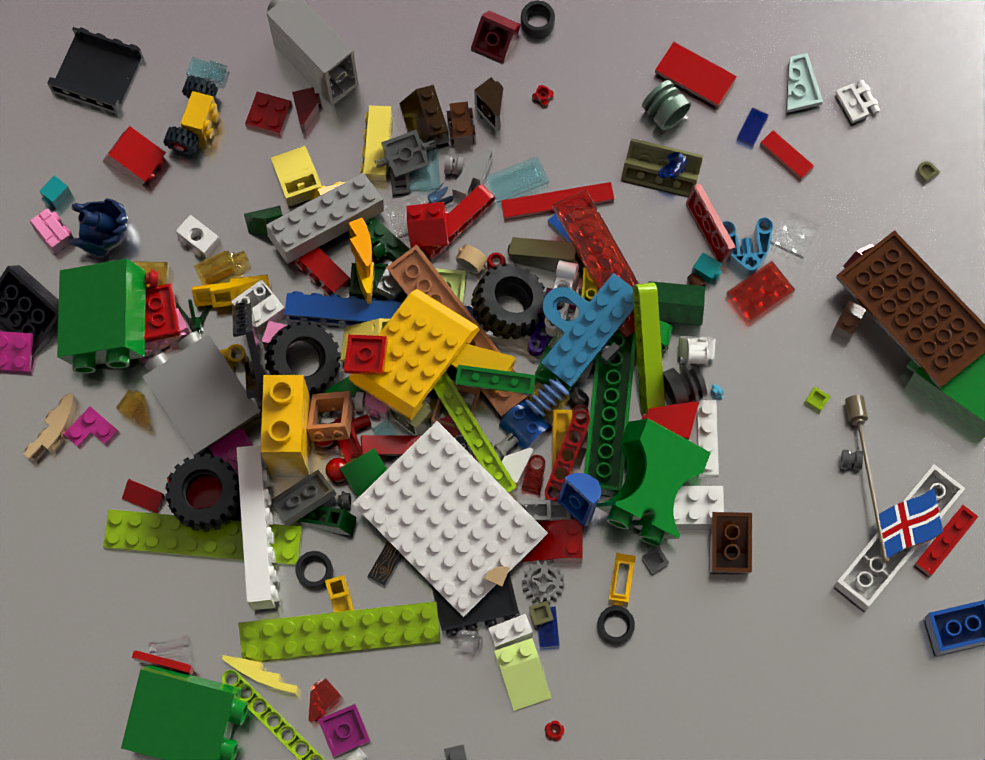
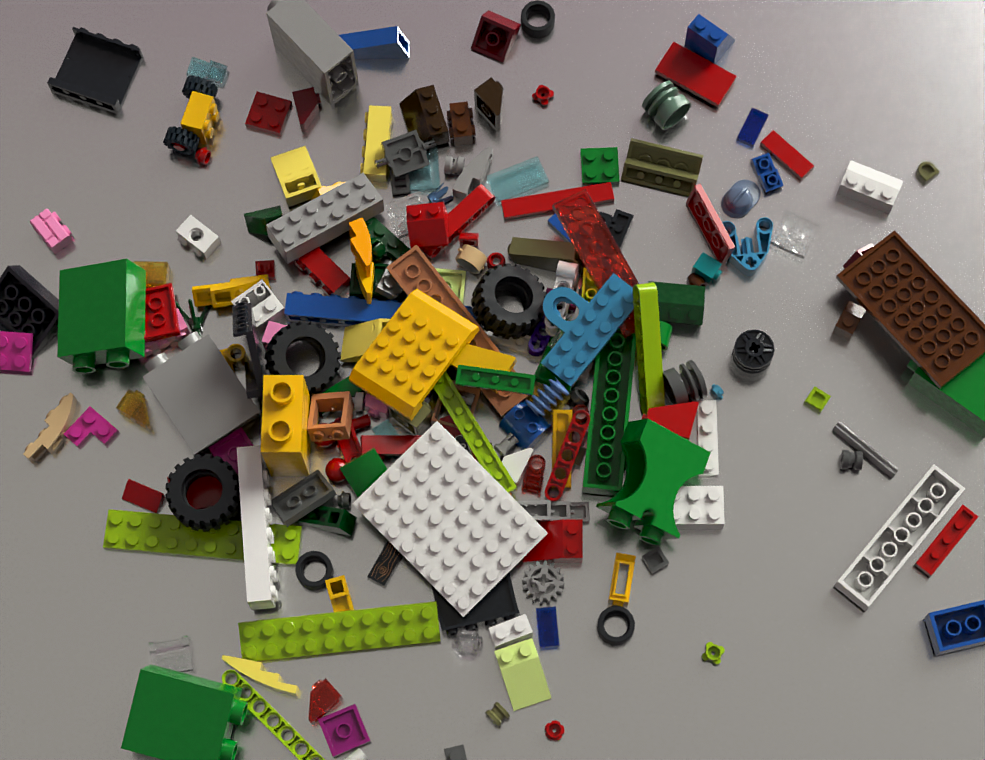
(54, 192): teal brick -> none
(100, 226): dark blue piece -> none
(135, 156): red slope -> none
(152, 278): red plate -> none
(162, 662): red tile -> none
(203, 156): none -> red plate
(220, 267): clear yellow hinge -> none
(266, 267): none -> red tile
(365, 354): red plate -> none
(378, 43): none -> blue slope
(469, 238): none -> red slope
(497, 575): tan tile -> none
(497, 714): none -> olive wheel
(541, 613): olive tile -> none
(580, 496): blue brick -> none
(599, 165): none -> green plate
(609, 353): dark grey plate -> none
(618, 225): none -> black plate
(675, 167): clear blue plate -> none
(696, 349): white piece -> none
(707, 39): none -> blue slope
(710, 647): none -> lime plate
(731, 542): reddish brown slope -> none
(740, 198): none -> sand blue piece
(748, 362): none -> black wheel
(760, 291): clear red plate -> none
(766, 172): none -> blue slope
(802, 84): light aqua wing -> none
(853, 104): white plate -> none
(868, 451): none -> light grey axle
(870, 187): none -> white slope
(906, 522): flag -> none

